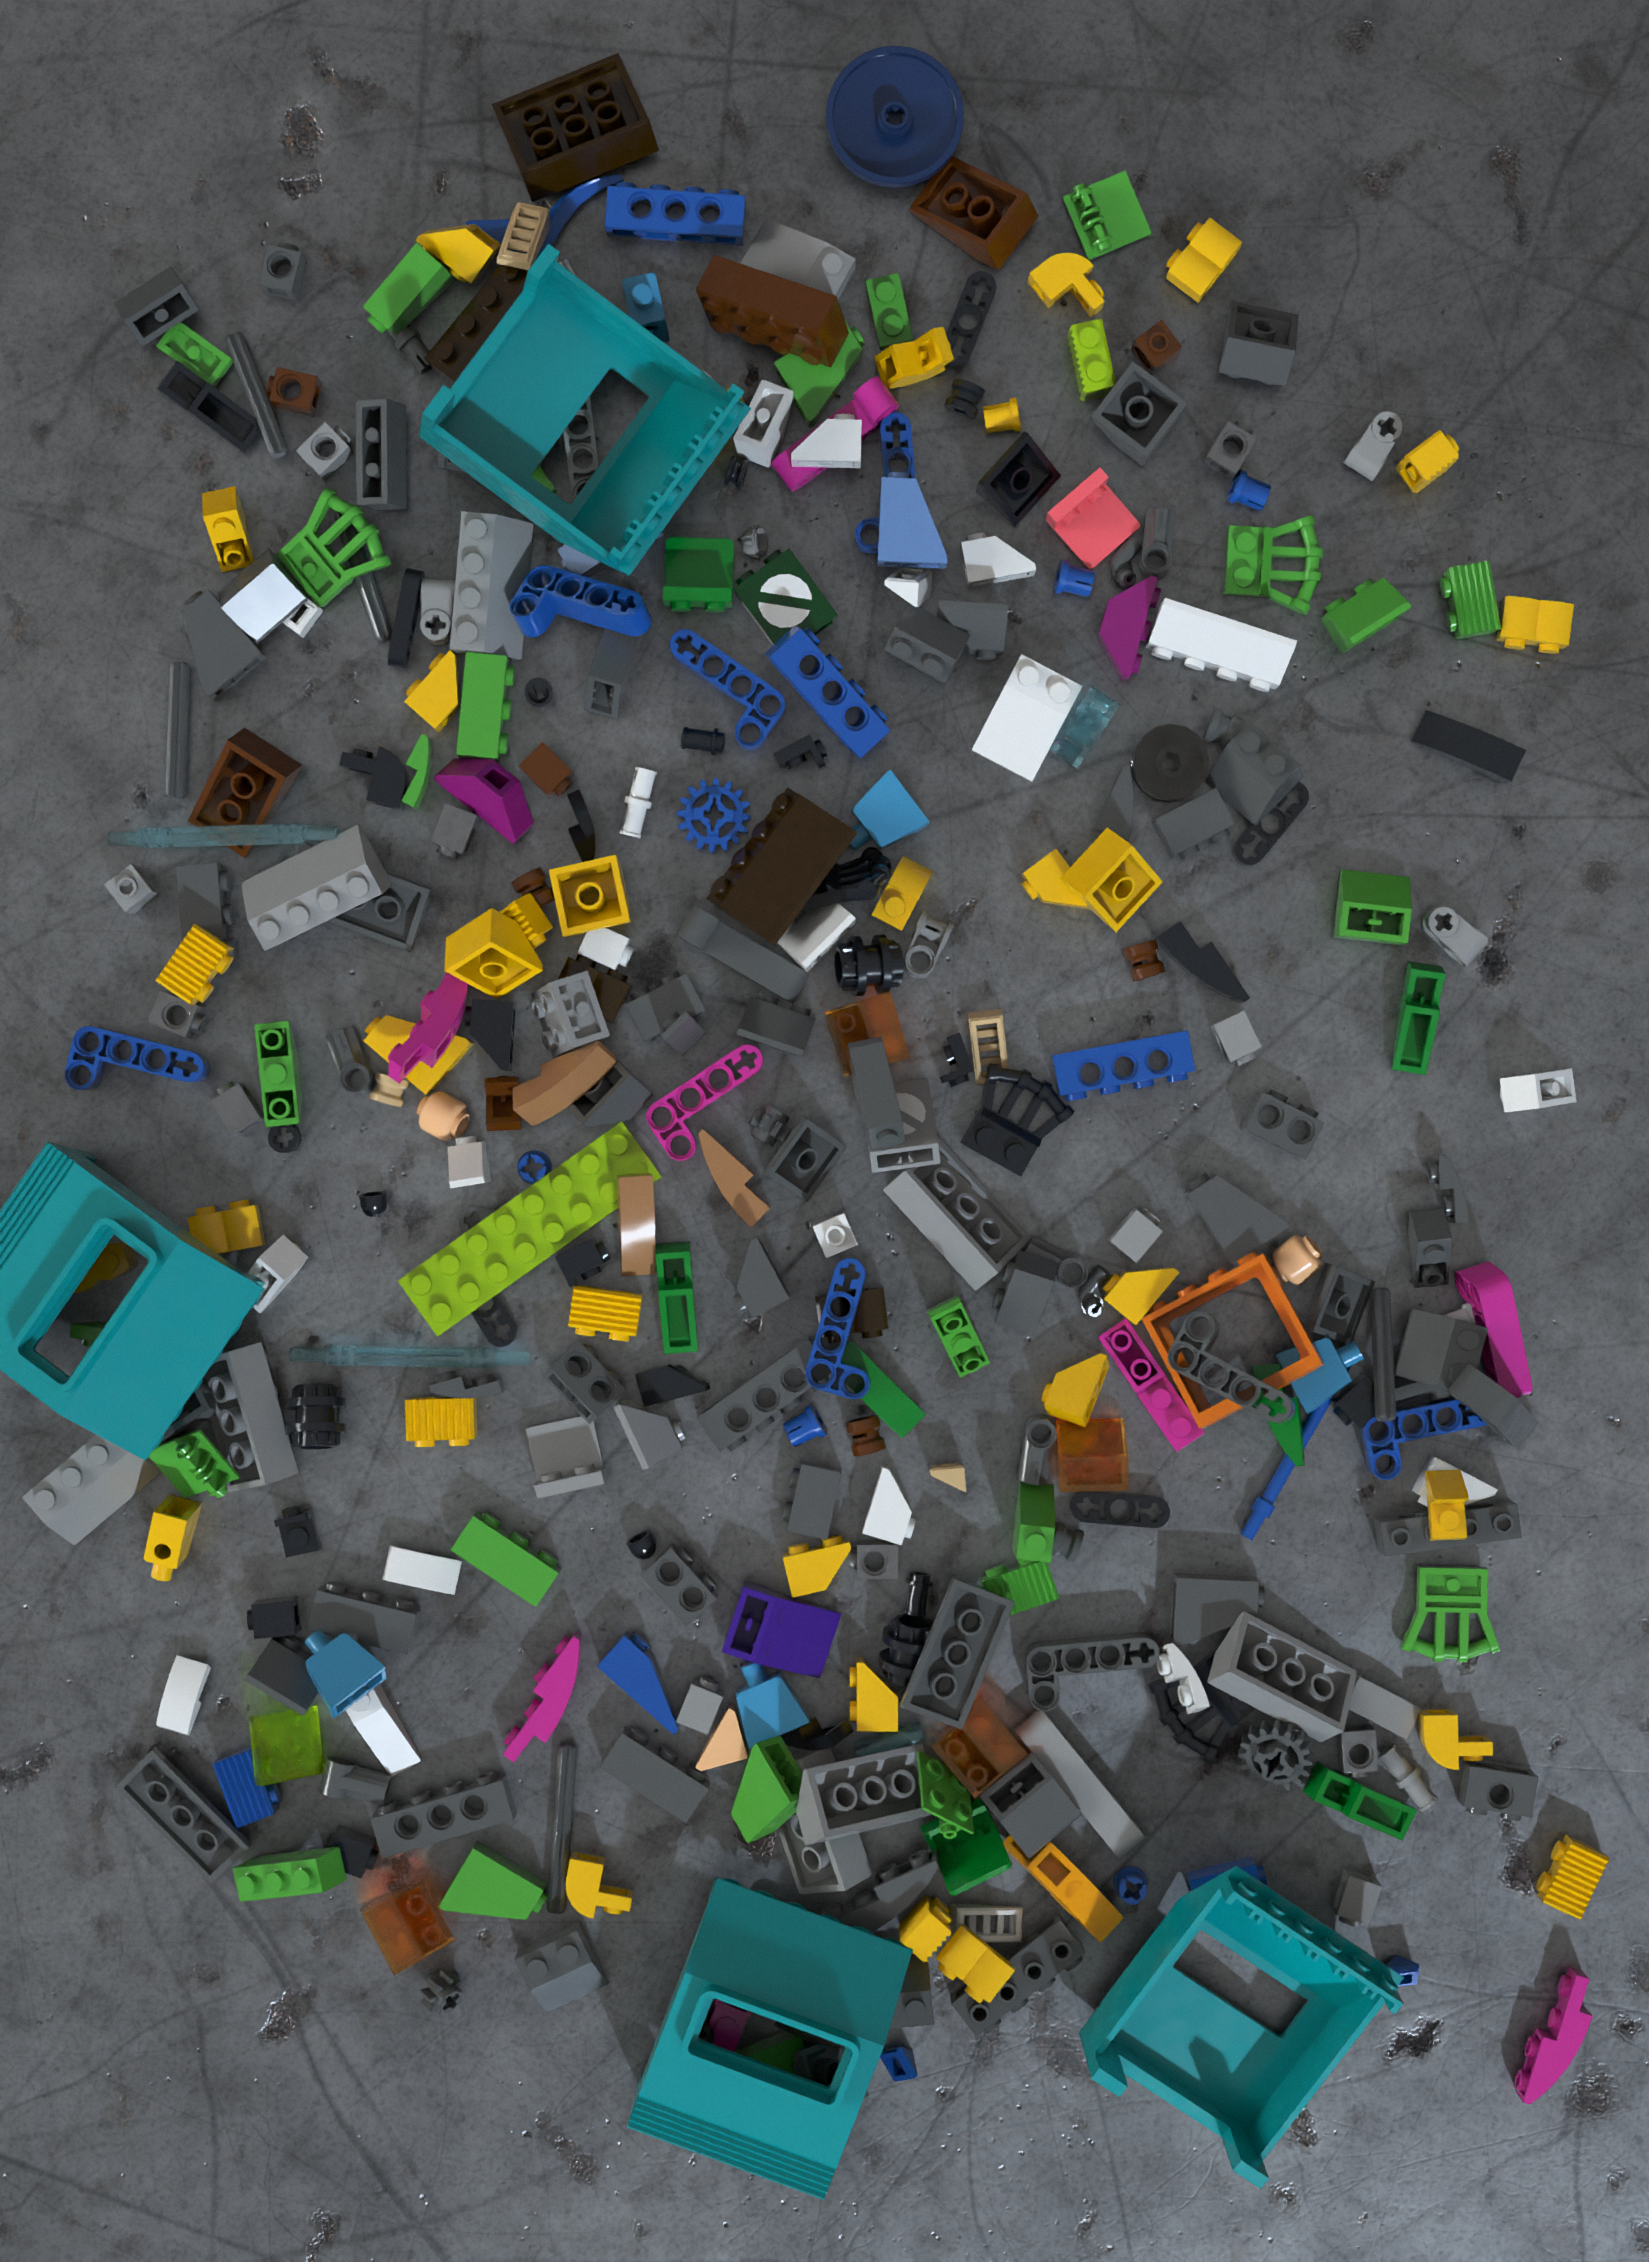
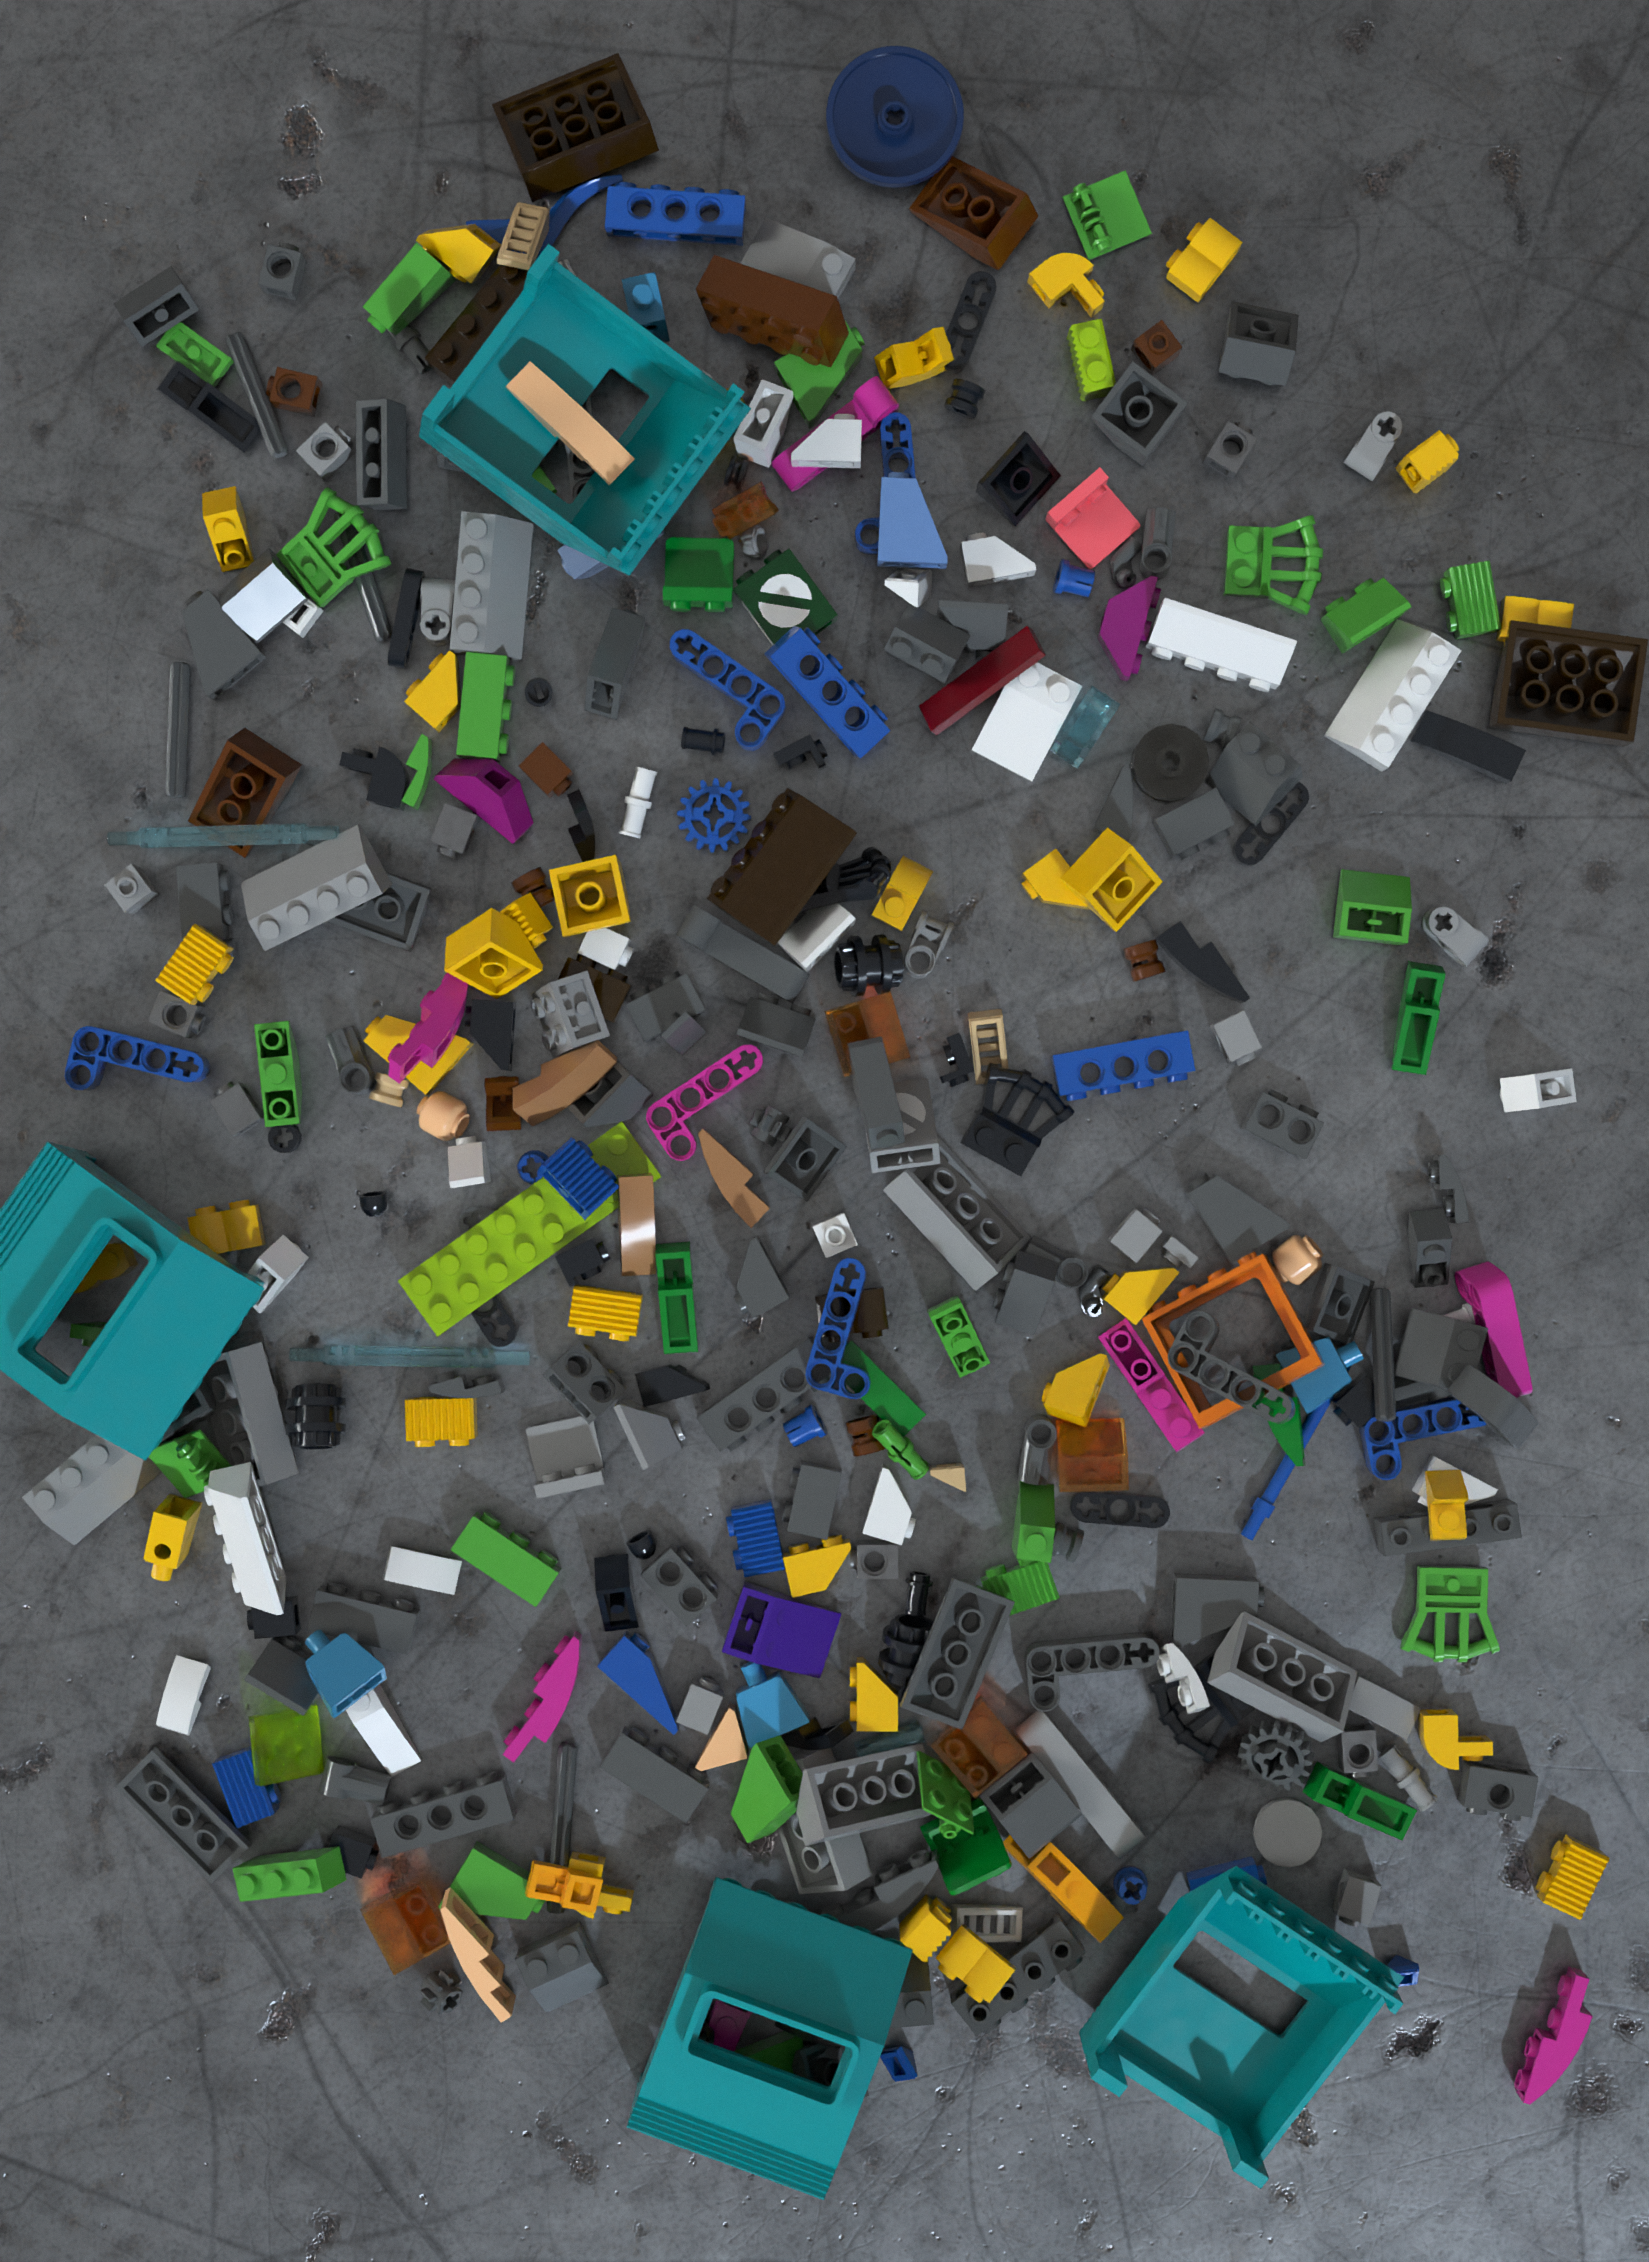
(247, 1537): none -> white slope
(298, 1531): black bracket -> none
(472, 1947): none -> light nougat slope
(561, 592): blue beam -> none
(564, 1885): none -> light orange slope
(570, 423): none -> light nougat slope
(579, 1177): none -> blue brick
(616, 1592): none -> black slope
(743, 511): none -> clear orange hips
(757, 1538): none -> blue brick
(886, 814): dark azure torso -> none
(888, 310): bright green plate -> none
(900, 1449): none -> bright green pin
(982, 680): none -> dark red tile
(1002, 417): yellow bush -> none
(1178, 1253): none -> light grey plate
(1248, 491): blue bush -> none
(1287, 1832): none -> light grey tile
(1392, 693): none -> white slope
(1569, 684): none -> dark brown slope

